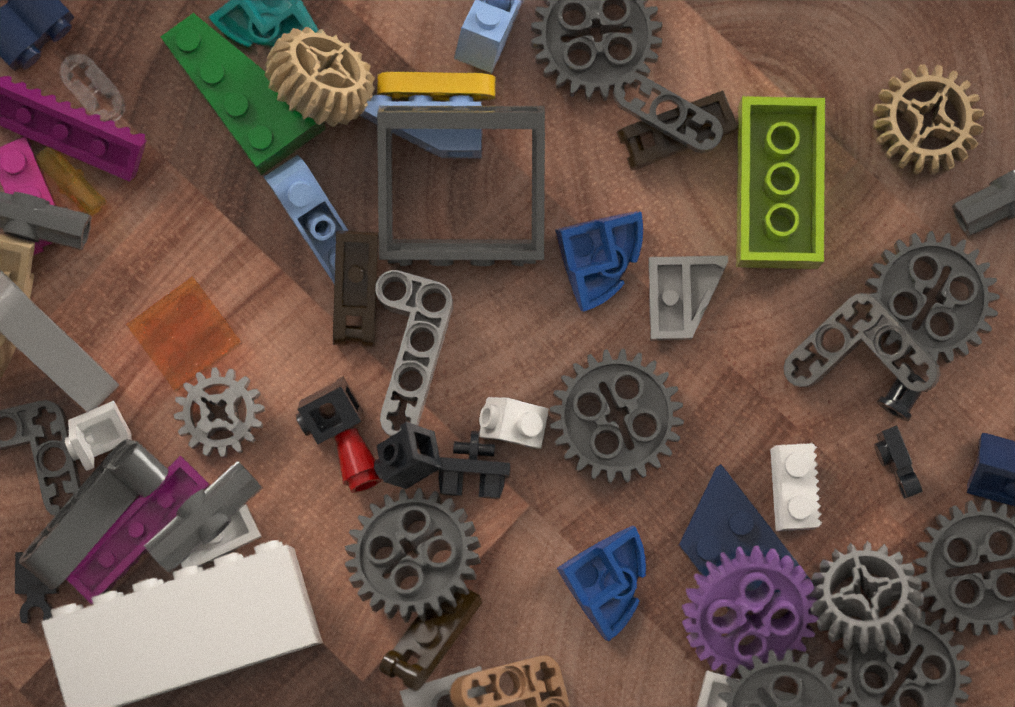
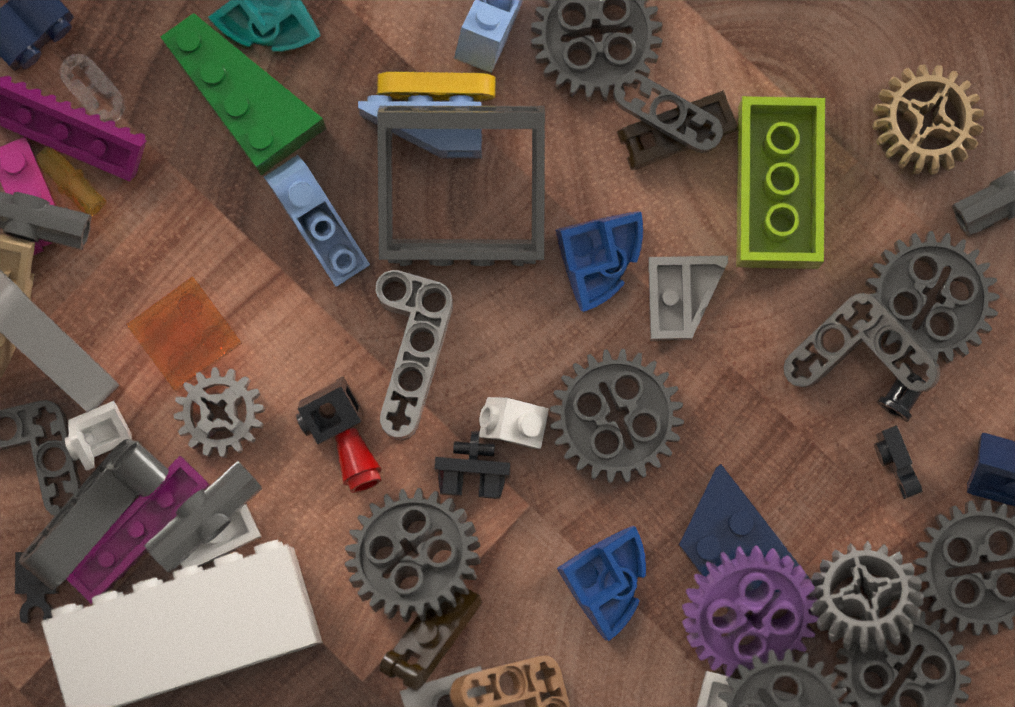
(319, 76): tan gear -> none
(355, 286): dark brown plate -> none
(399, 460): black brick -> none
(795, 487): white brick -> none

